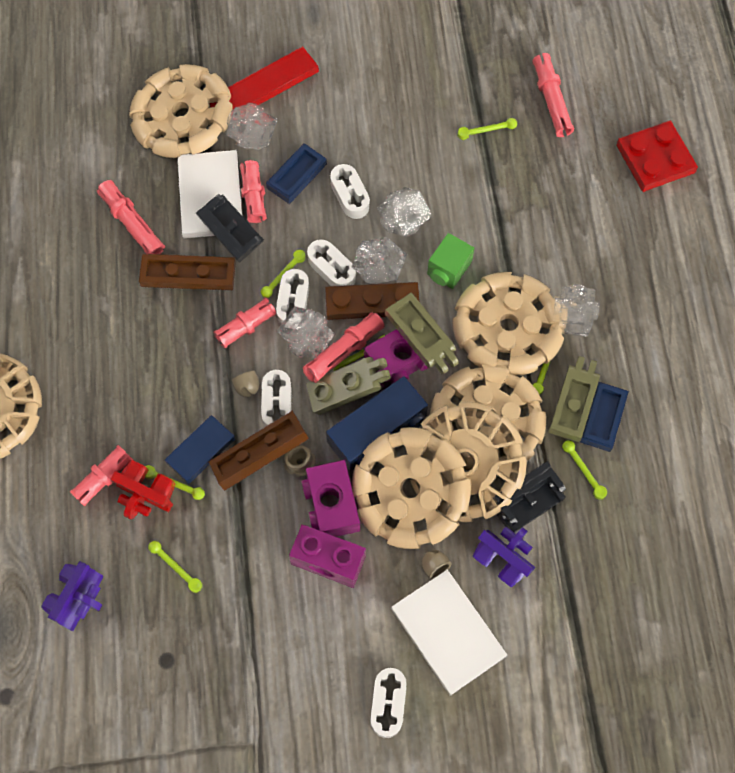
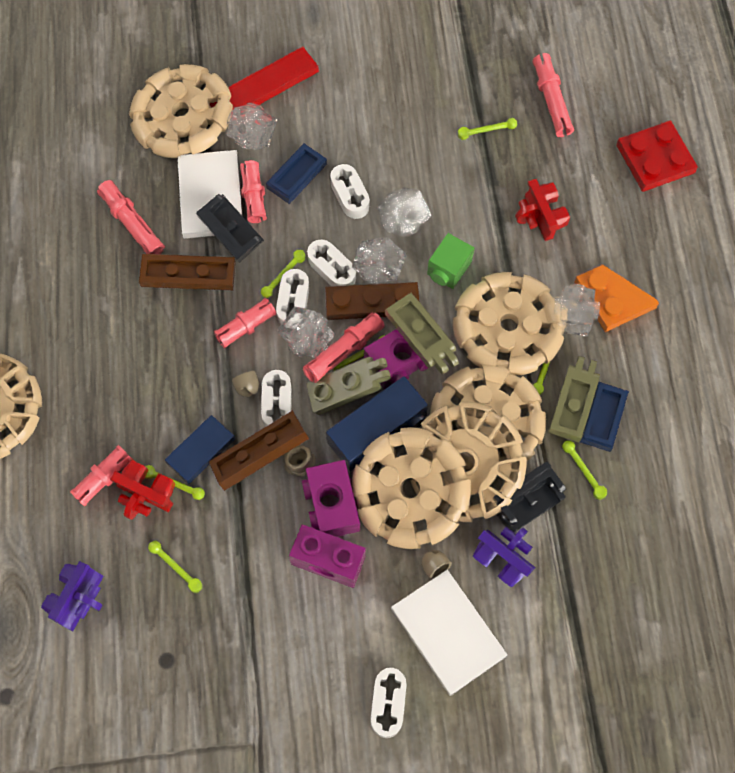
(537, 212): none -> red hips
(618, 297): none -> orange wing

